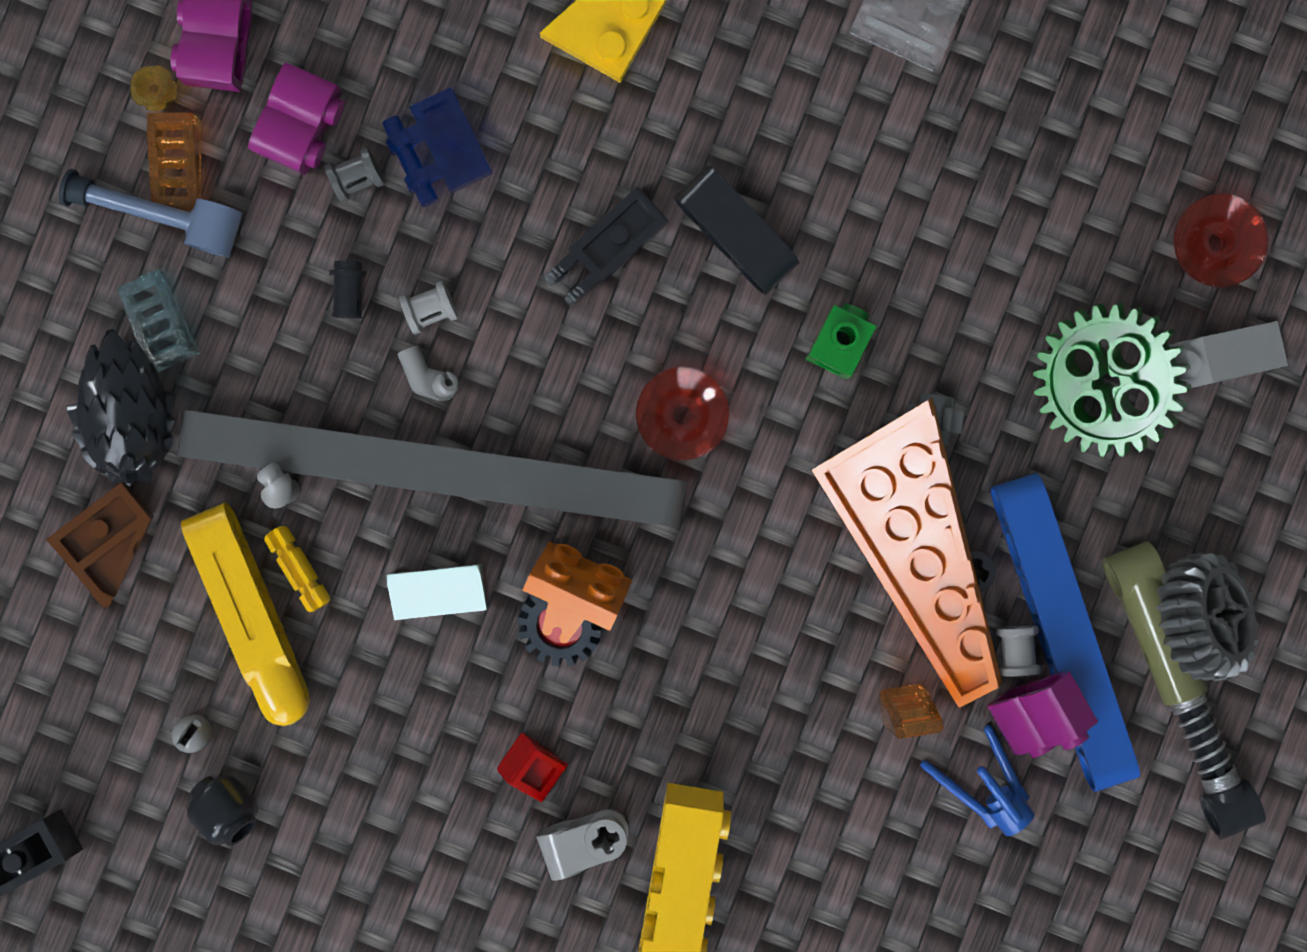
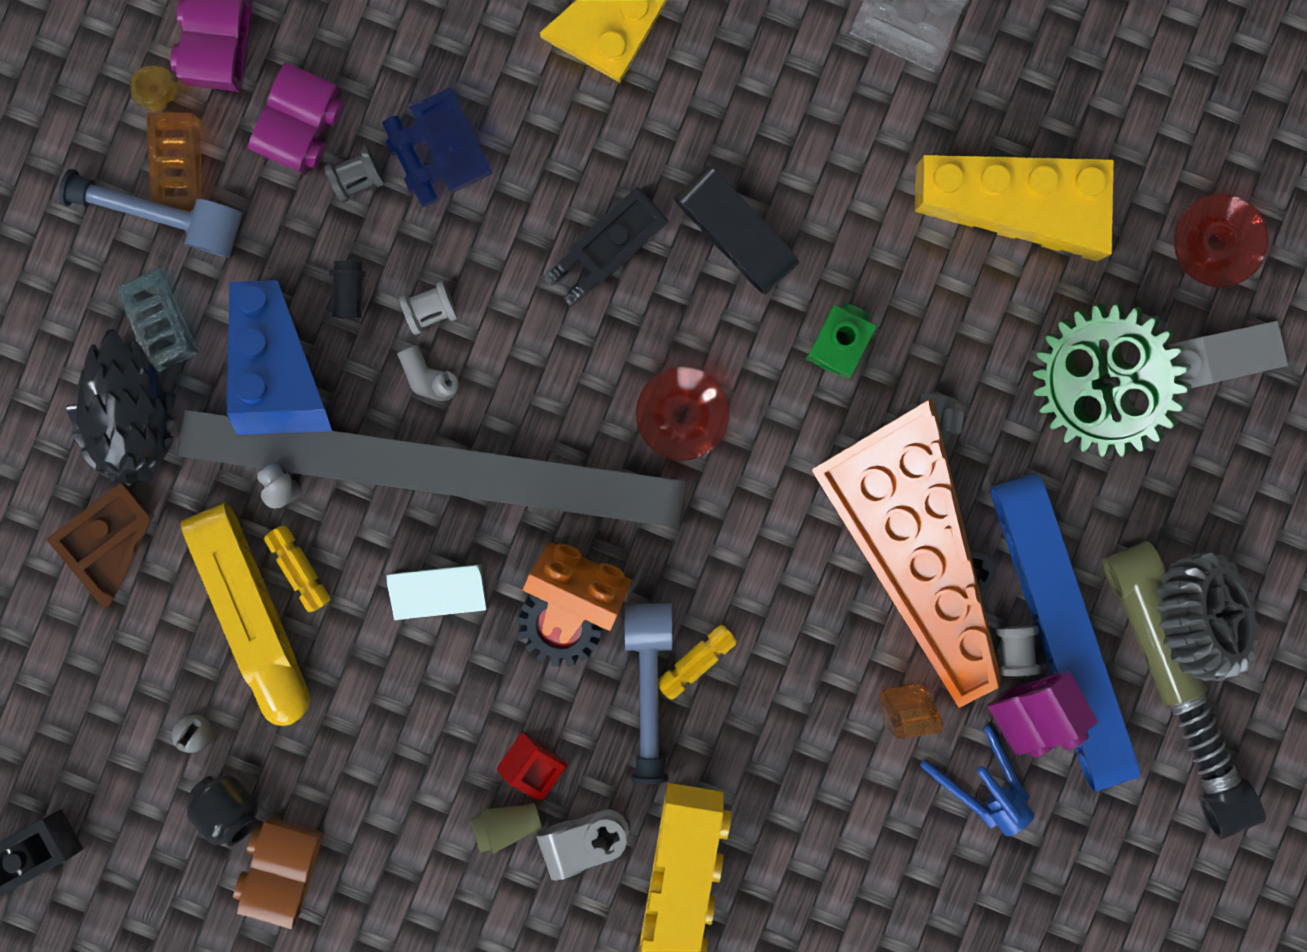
(267, 369): none -> blue wedge
(278, 872): none -> dark orange brick
(503, 826): none -> olive cone
(649, 631): none -> sand blue piece
(696, 662): none -> yellow axle
(1031, 199): none -> yellow wedge

